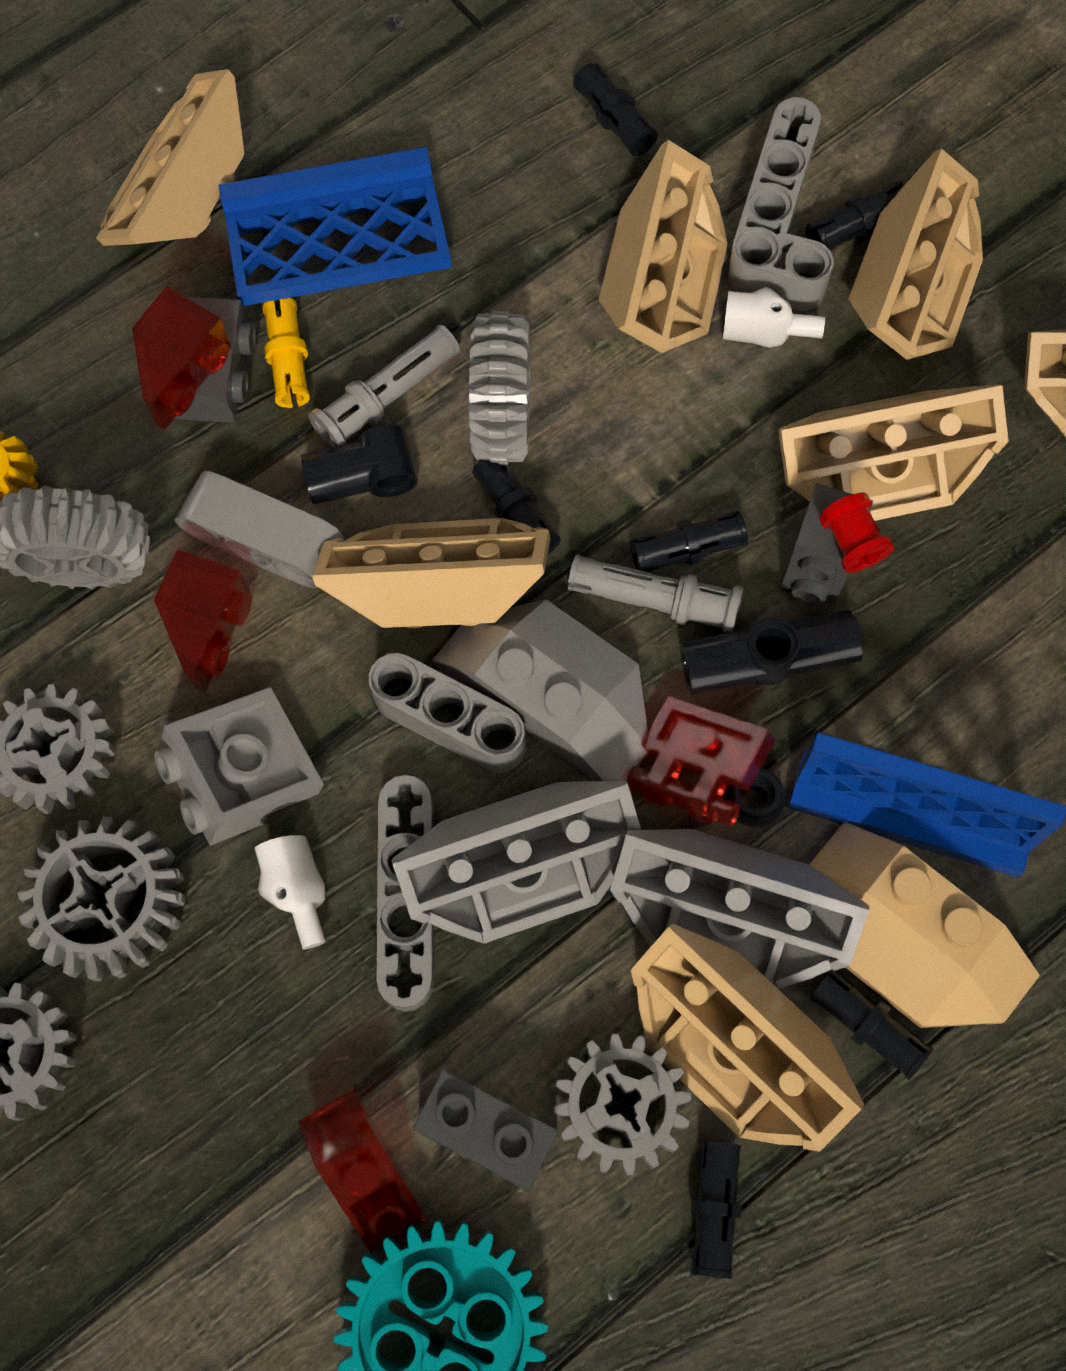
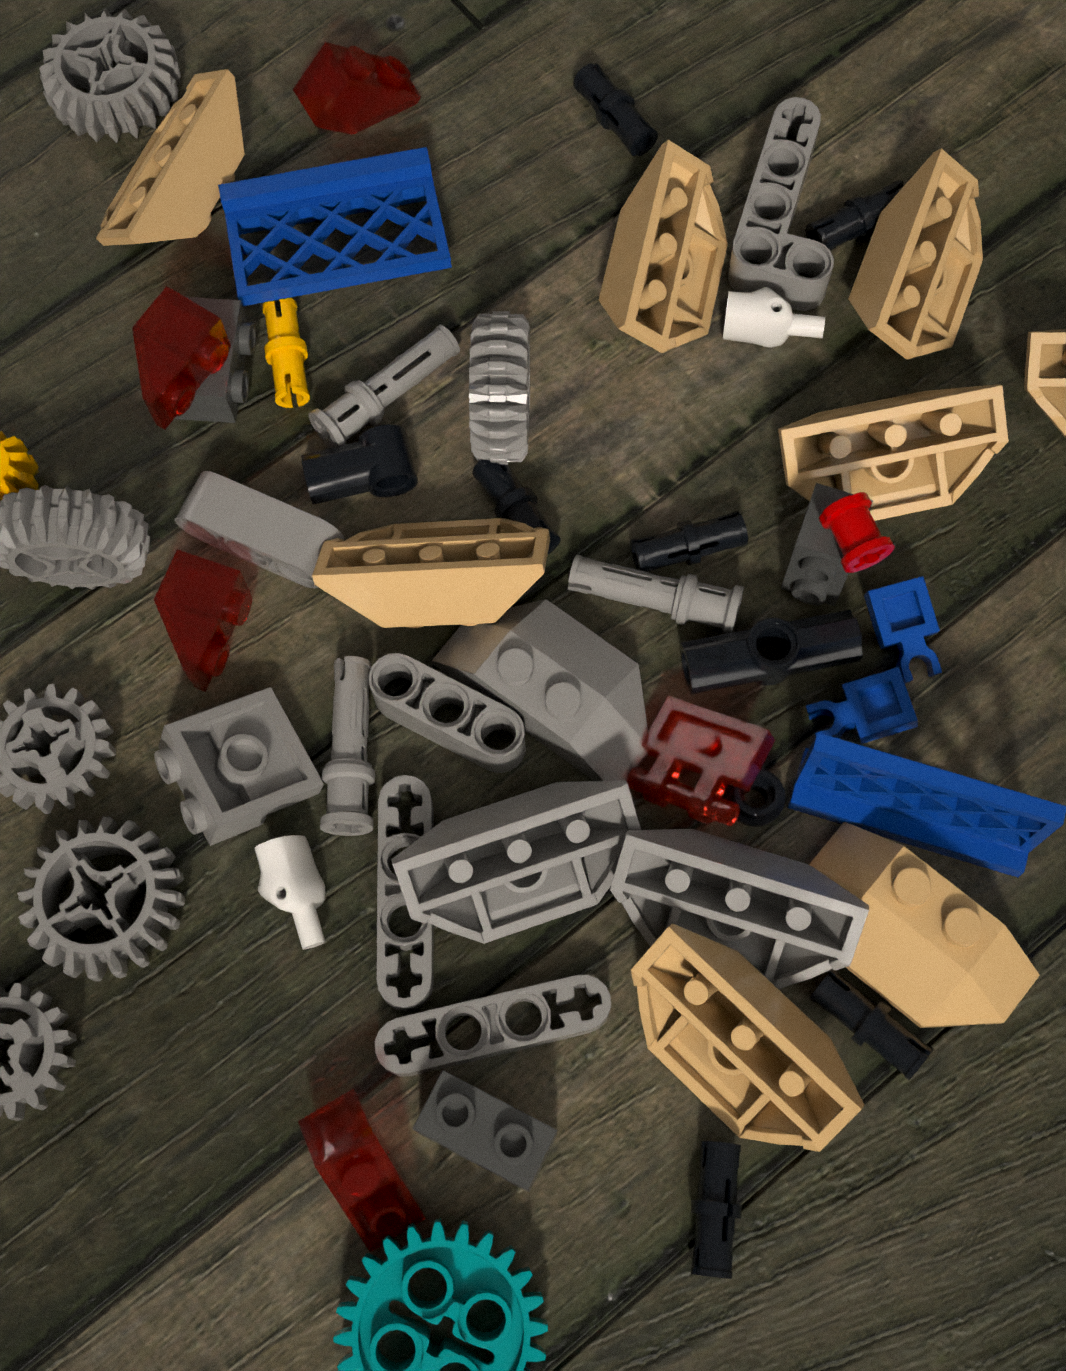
(103, 61): none -> light grey gear
(348, 771): none -> light grey pin
(354, 89): none -> clear red slope
(491, 1015): none -> light grey beam
(646, 1090): light grey gear -> none
(873, 706): none -> blue plate
(903, 617): none -> blue plate

